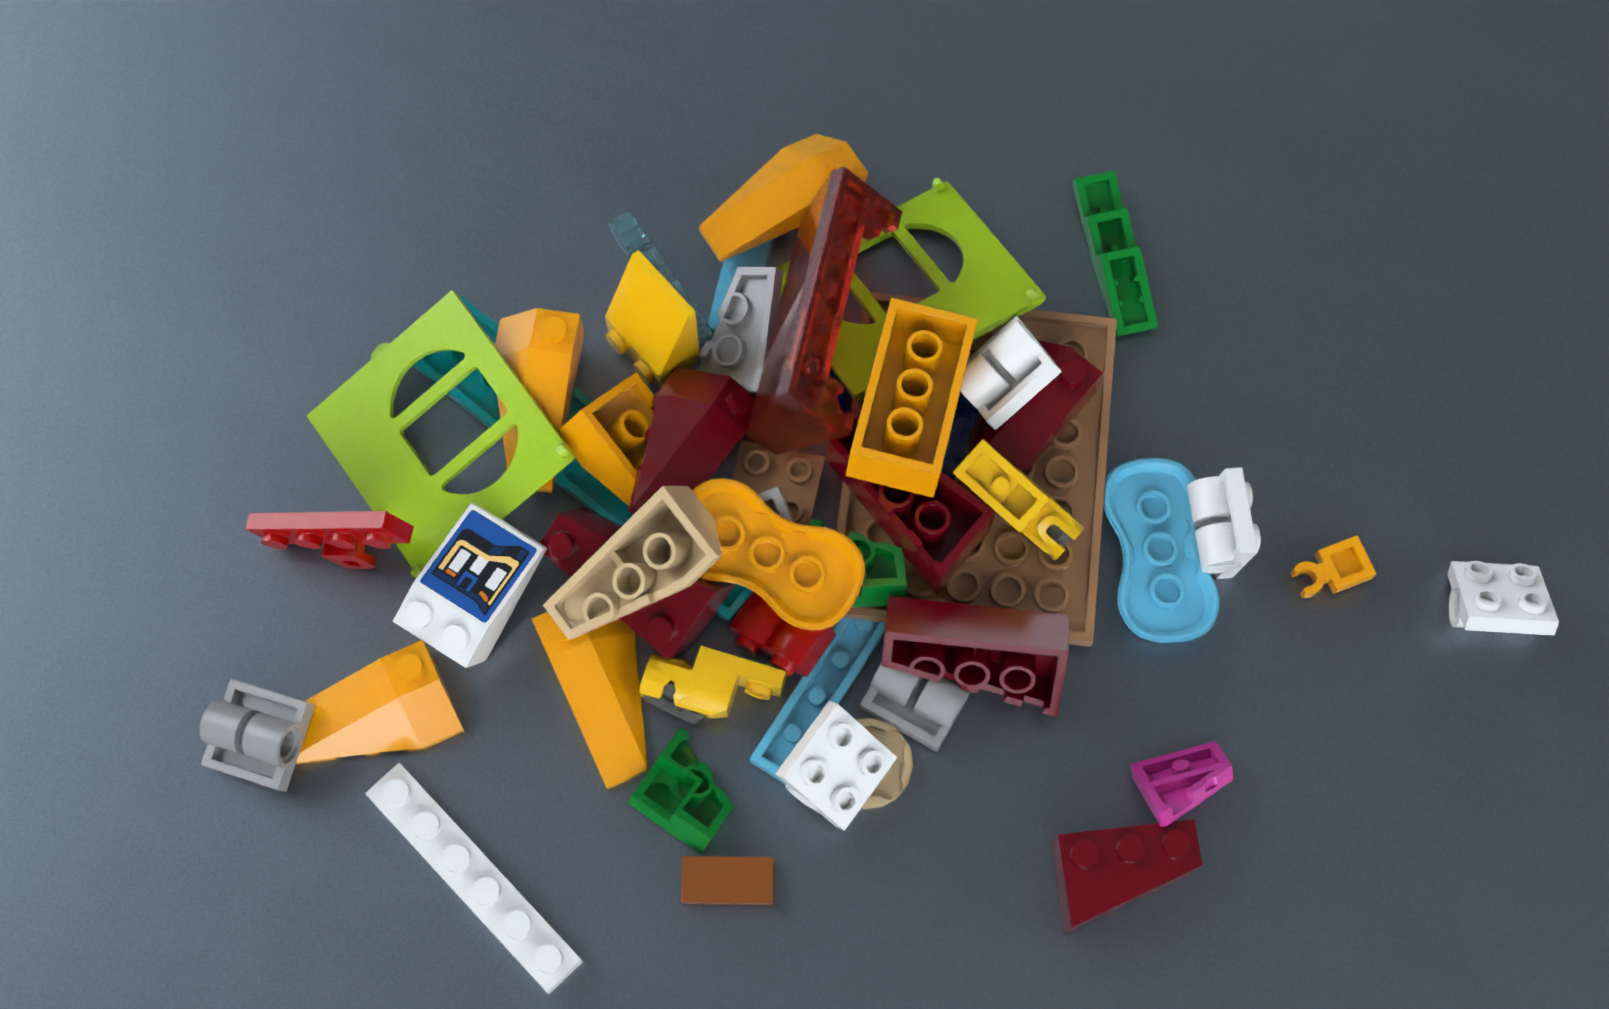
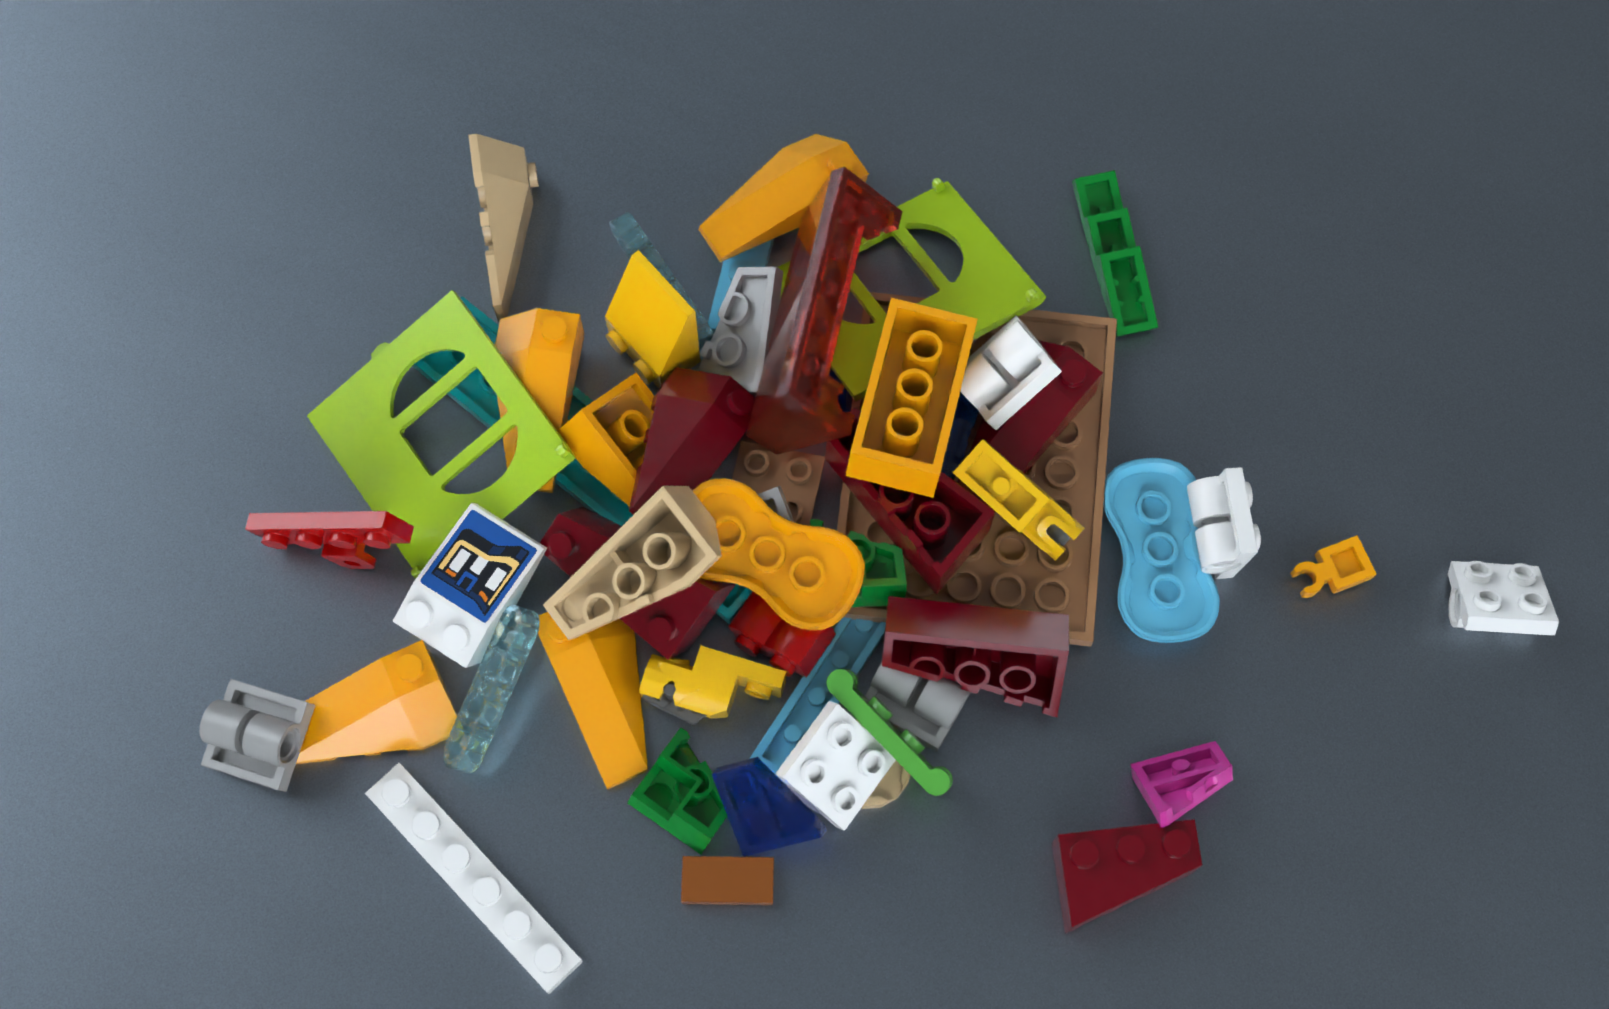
(491, 689): none -> clear light blue beam
(505, 193): none -> tan wedge
(763, 808): none -> clear blue wing
(875, 719): none -> bright green plate

